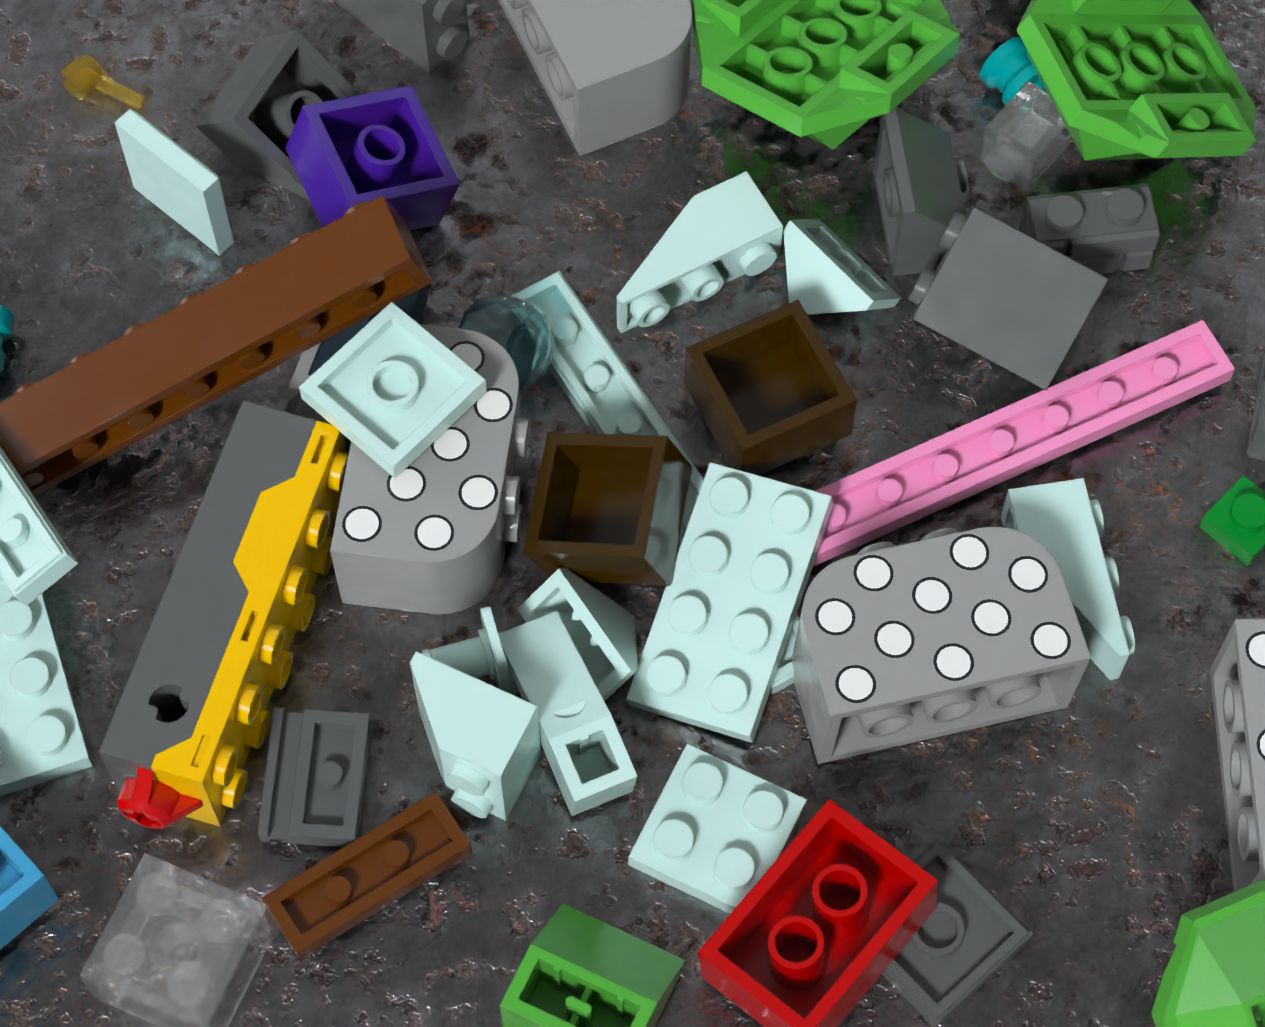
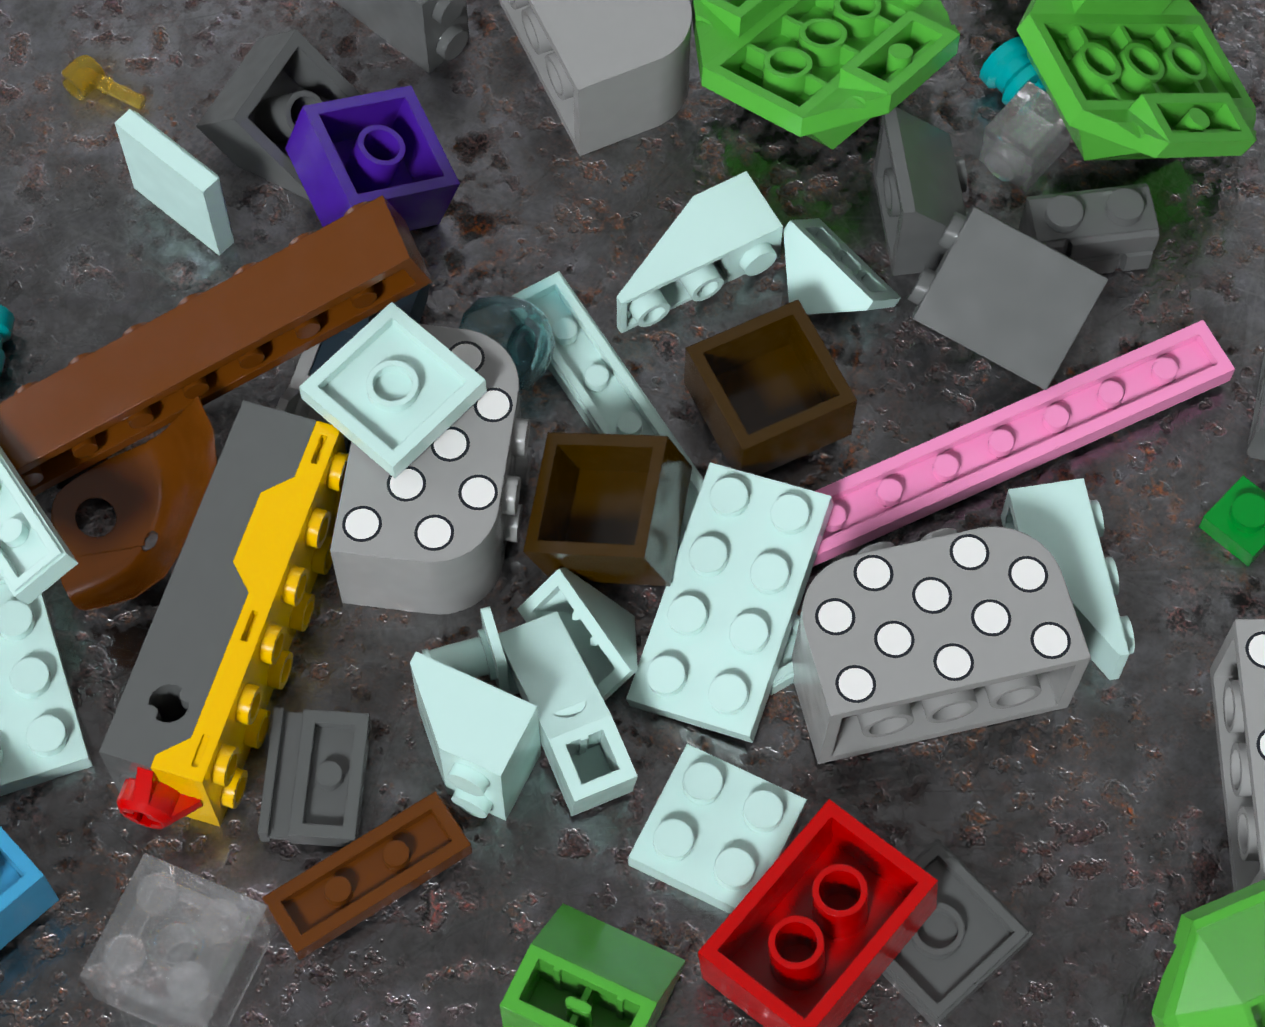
(150, 490): none -> reddish brown piece

